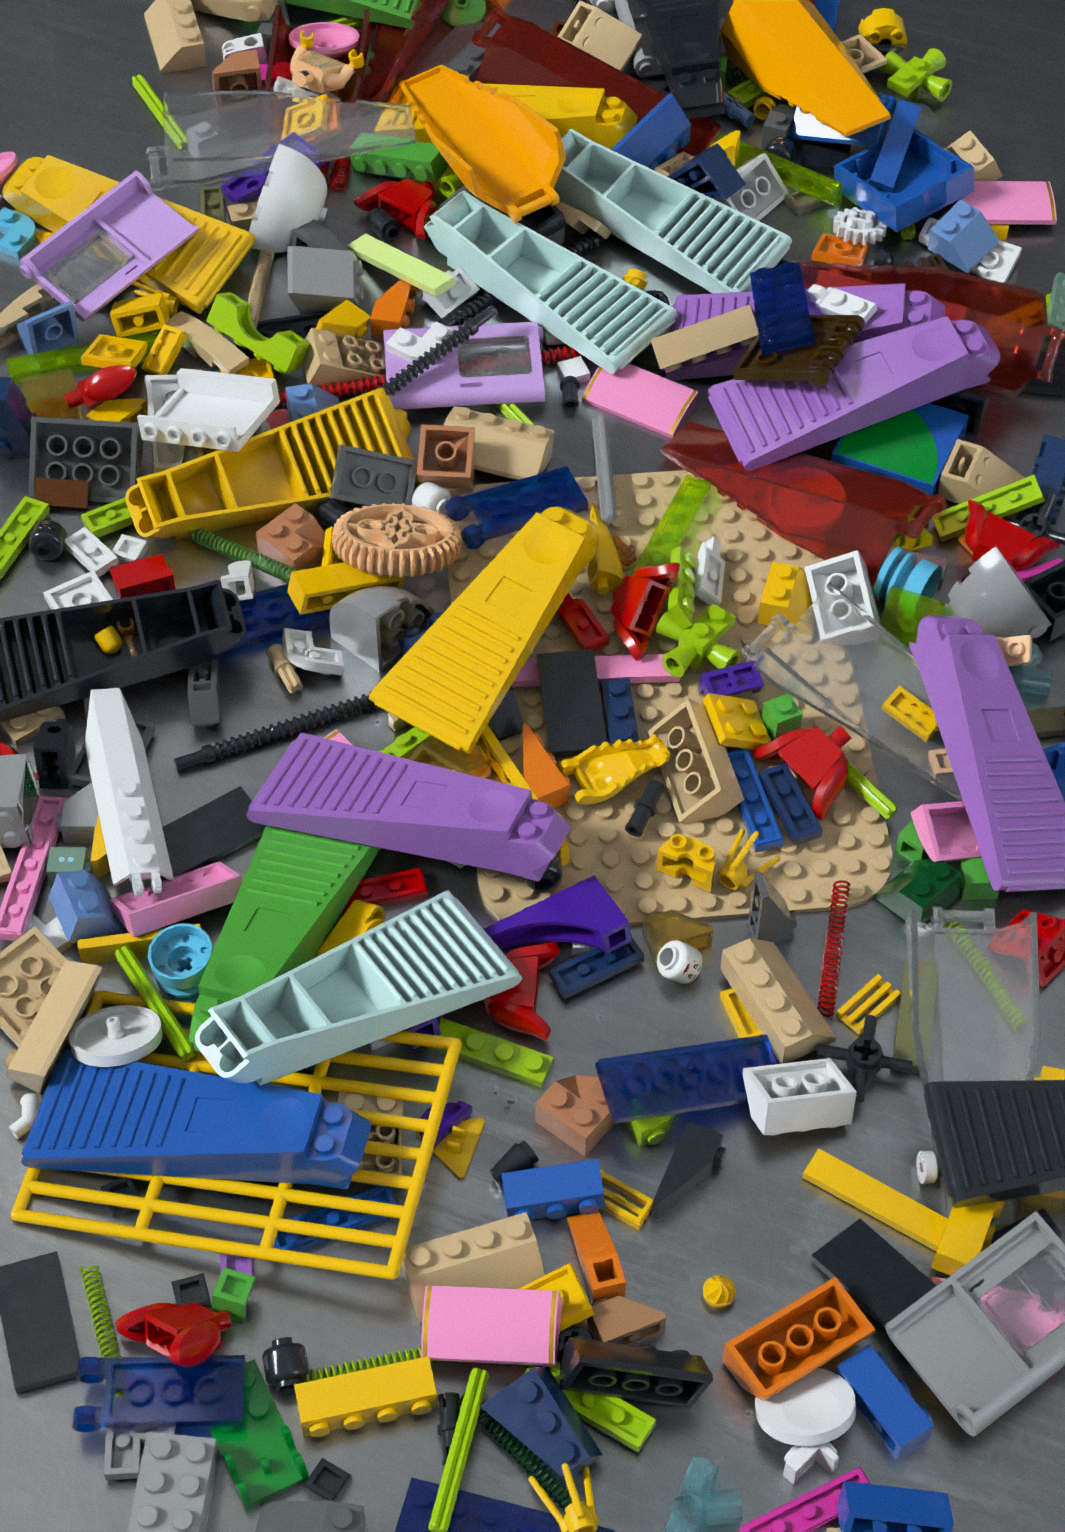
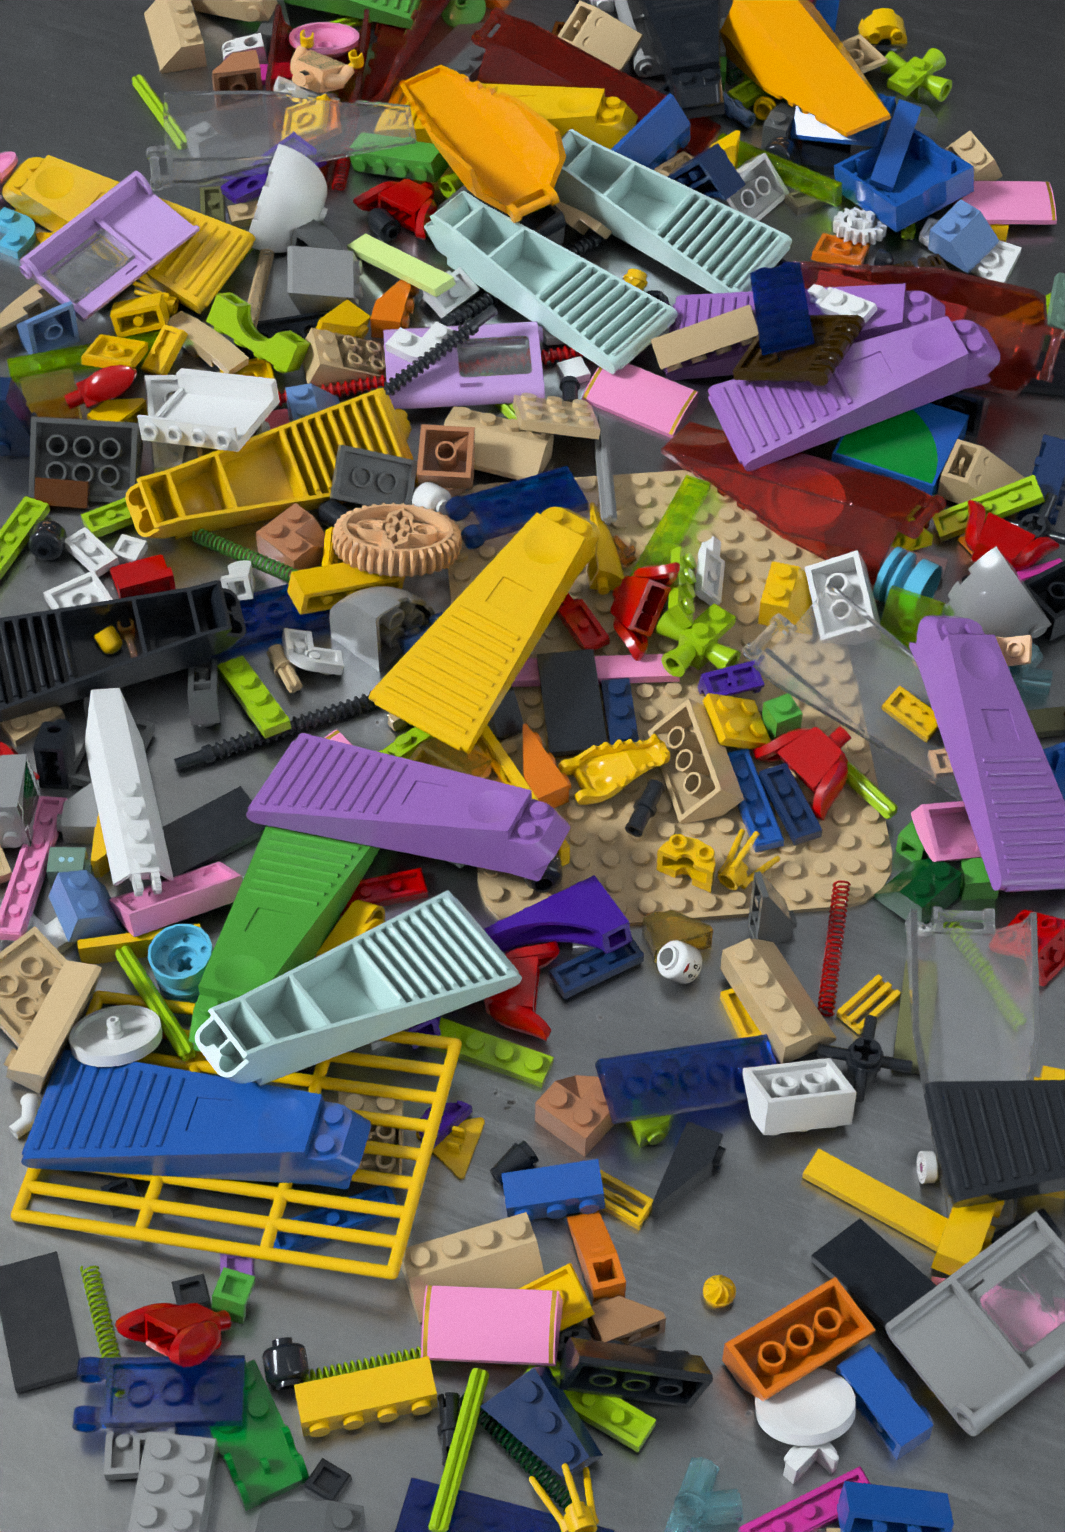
(254, 697): none -> lime plate
(556, 416): none -> tan plate

